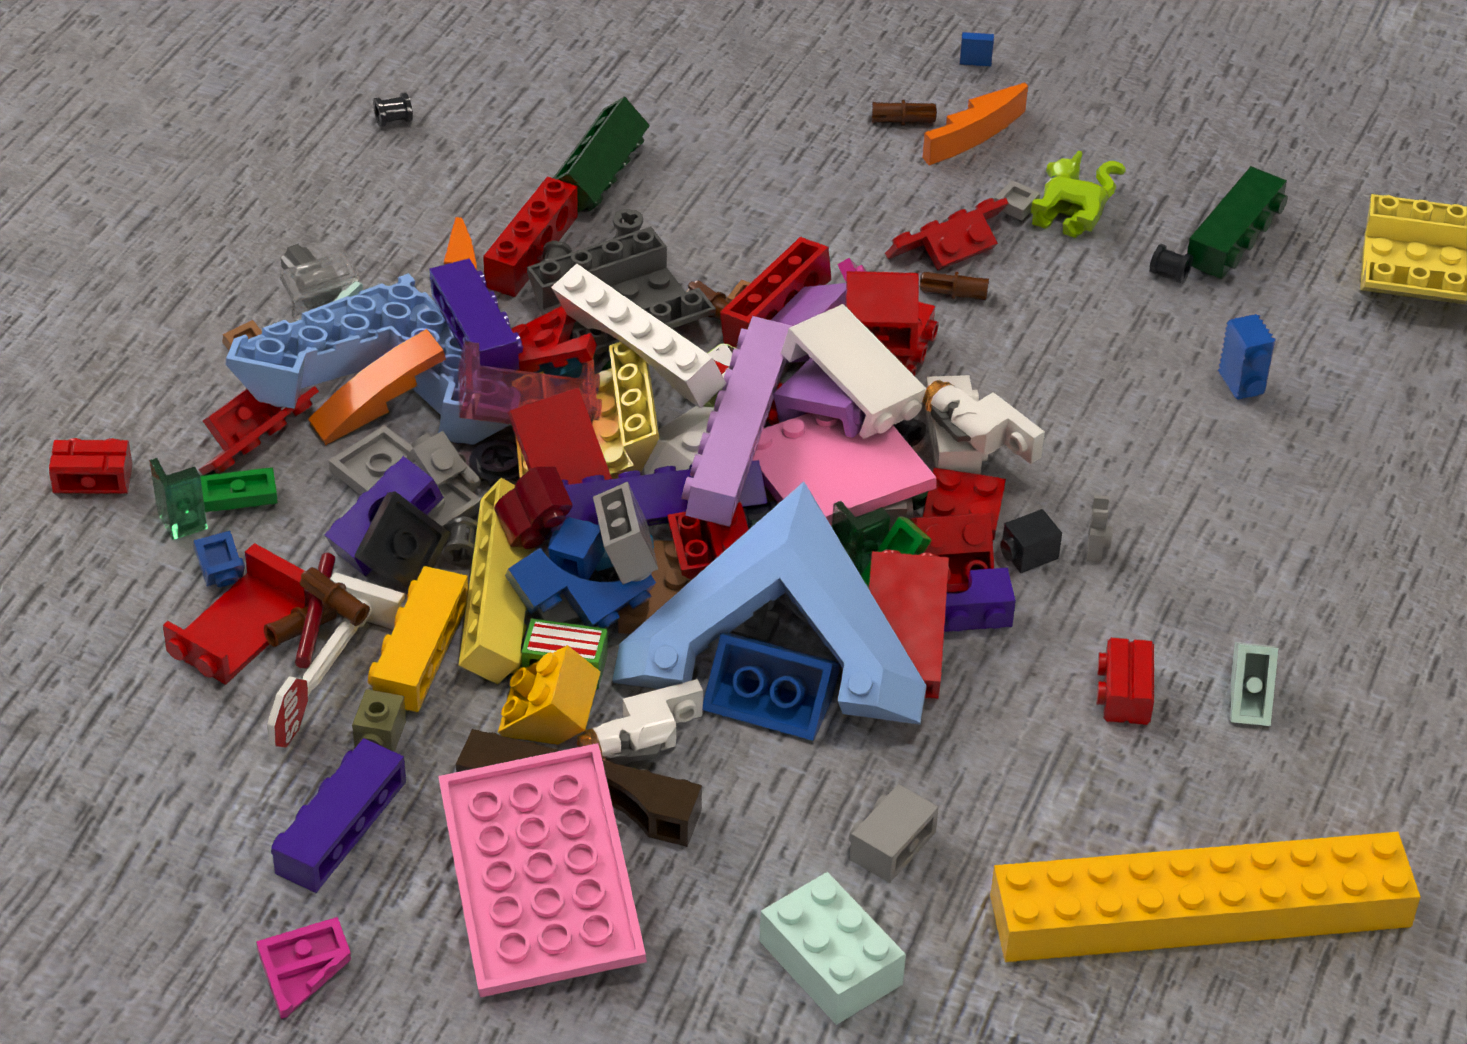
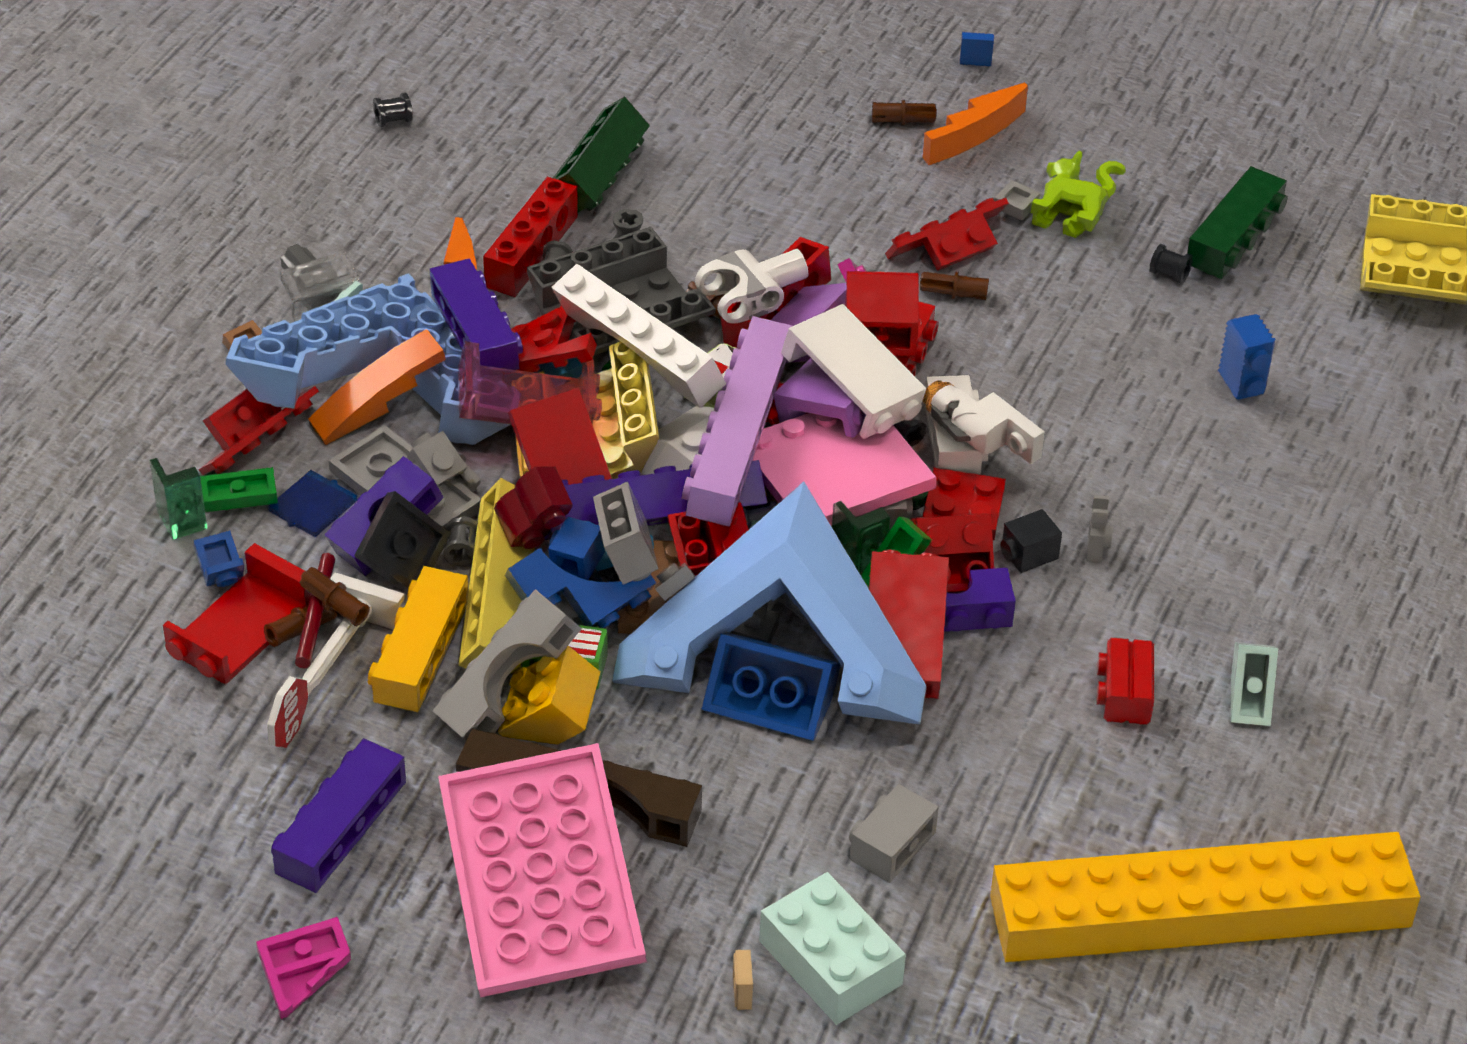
(90, 466): red brick -> none
(313, 503): none -> clear blue piece
(380, 719): olive brick -> none
(483, 456): black gear -> none
(533, 631): none -> light grey arch
(646, 723): white plate -> none
(673, 579): none -> light grey plate
(742, 979): none -> tan tile
(751, 282): none -> white connector

